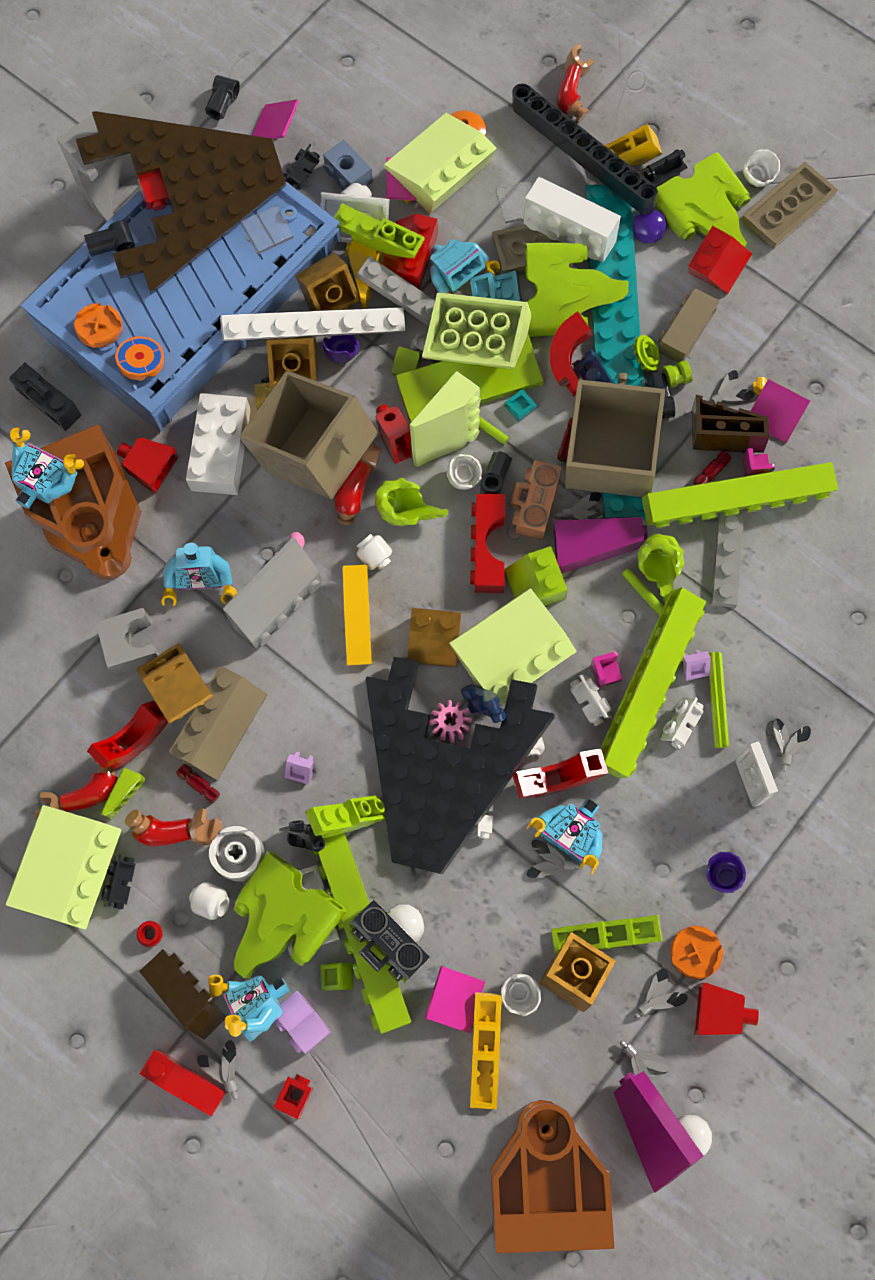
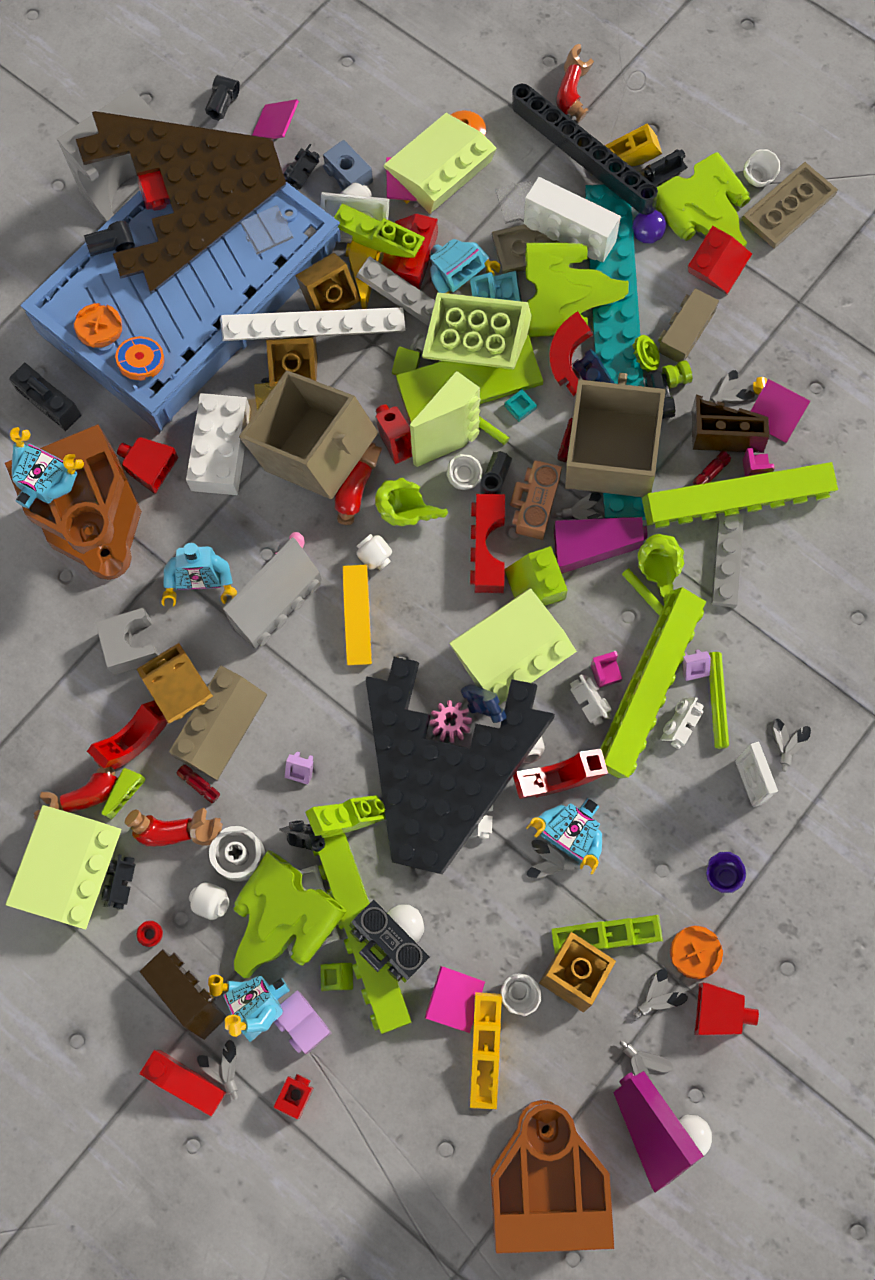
(341, 348): dark purple hair -> none
(430, 636): pearl gold slope -> none

